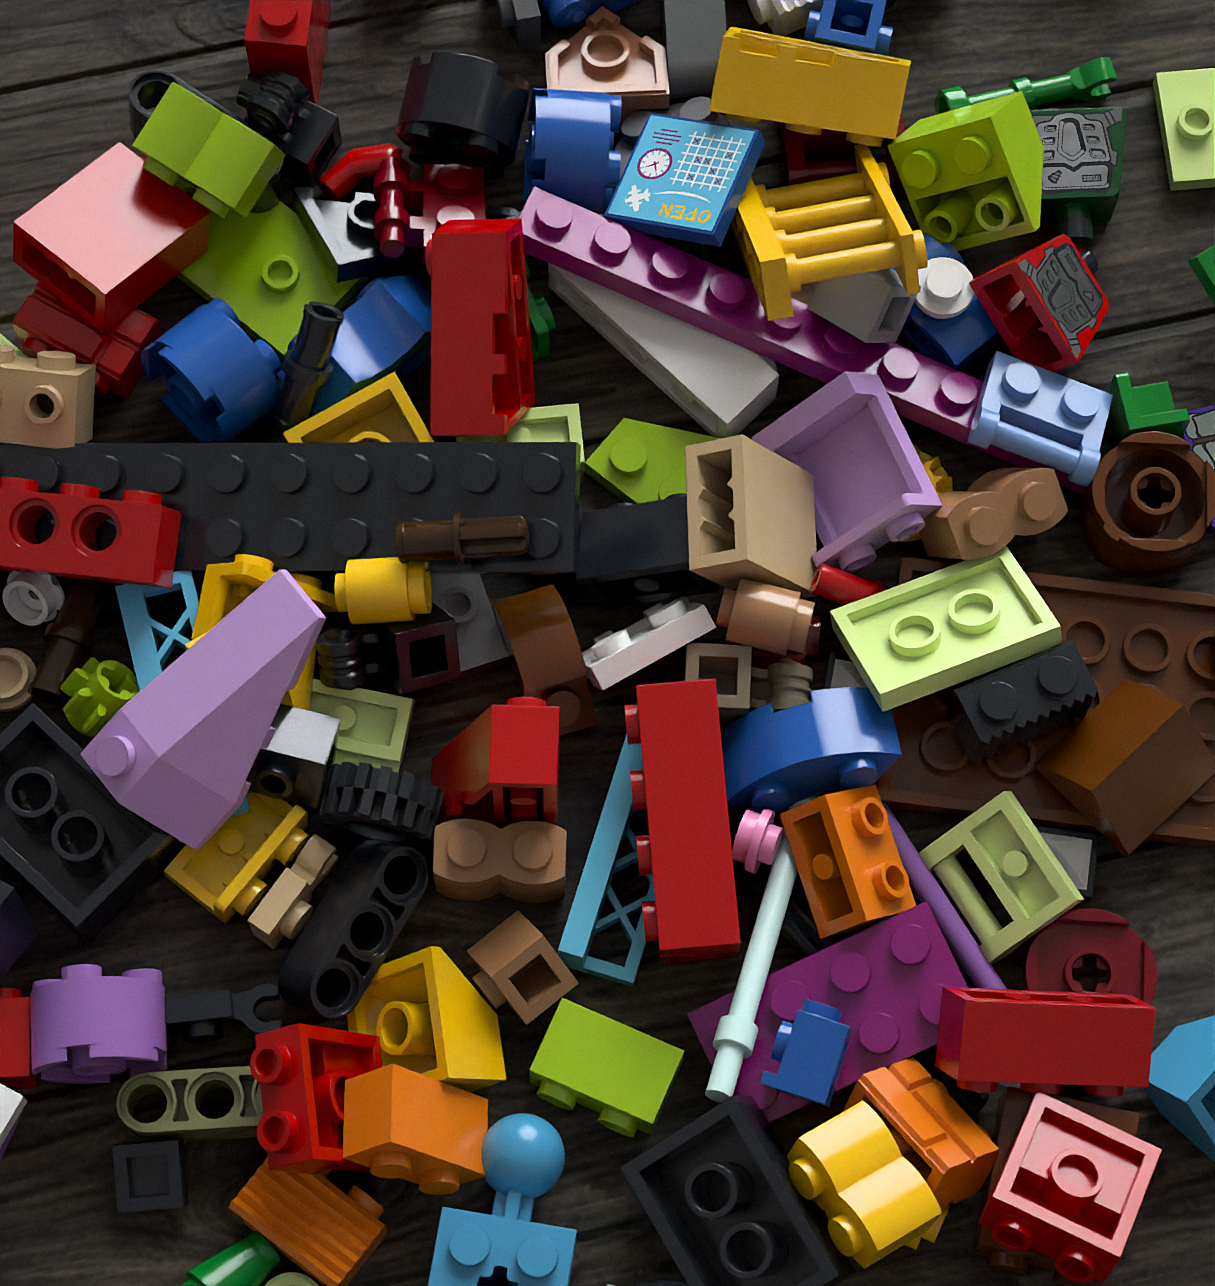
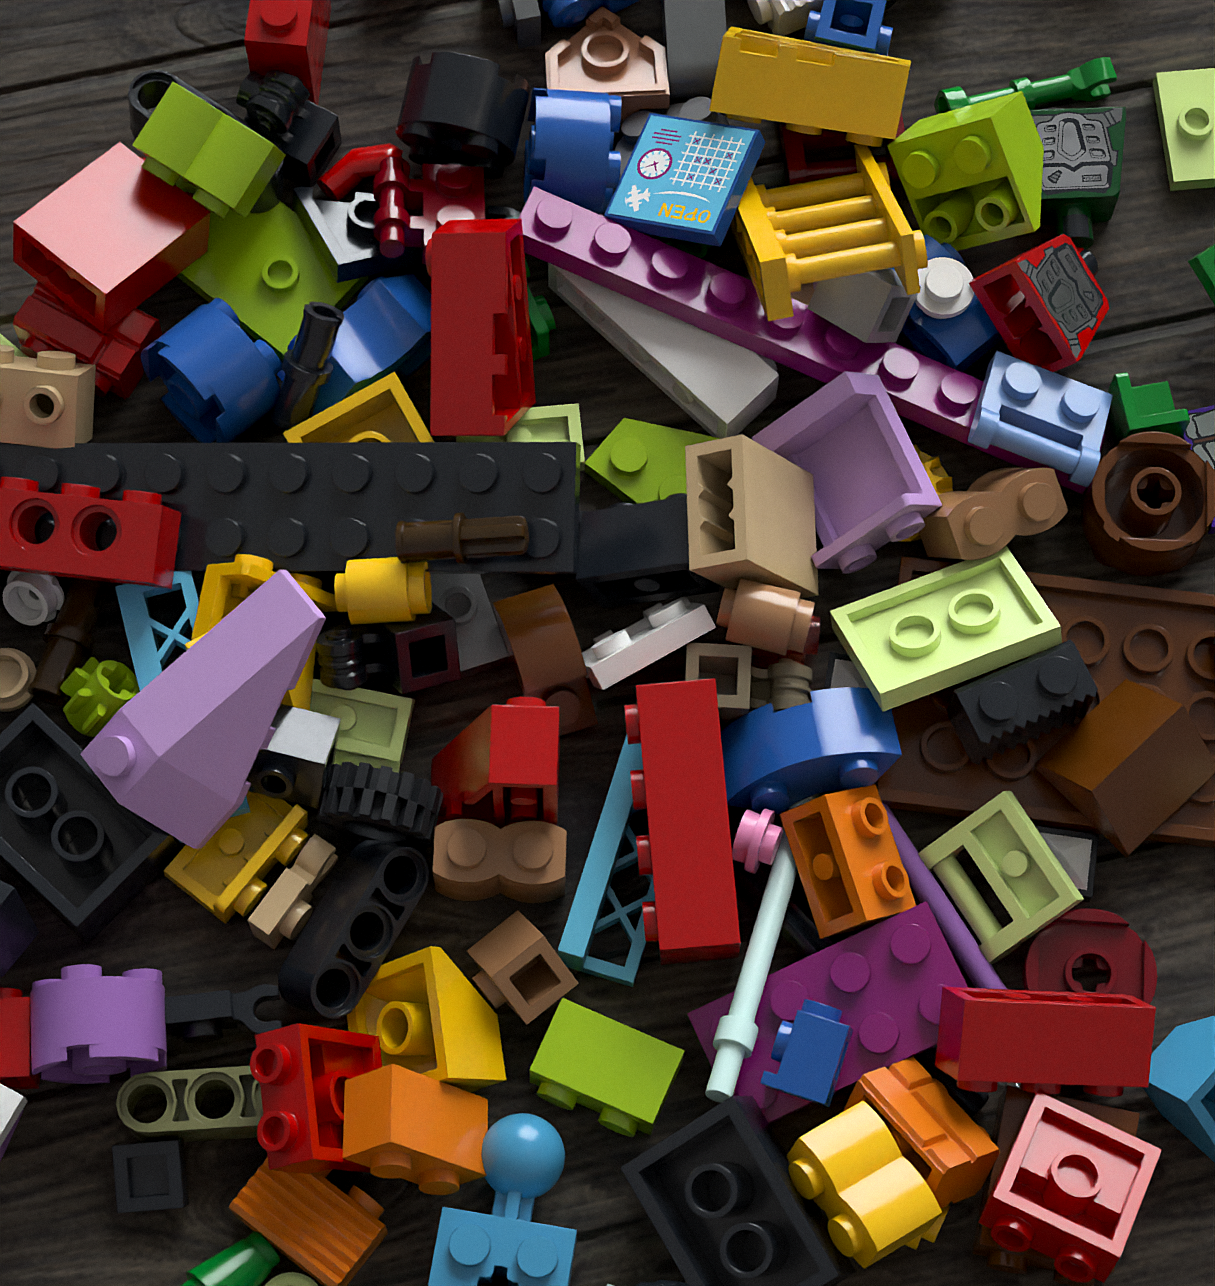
(842, 586): red arm -> none

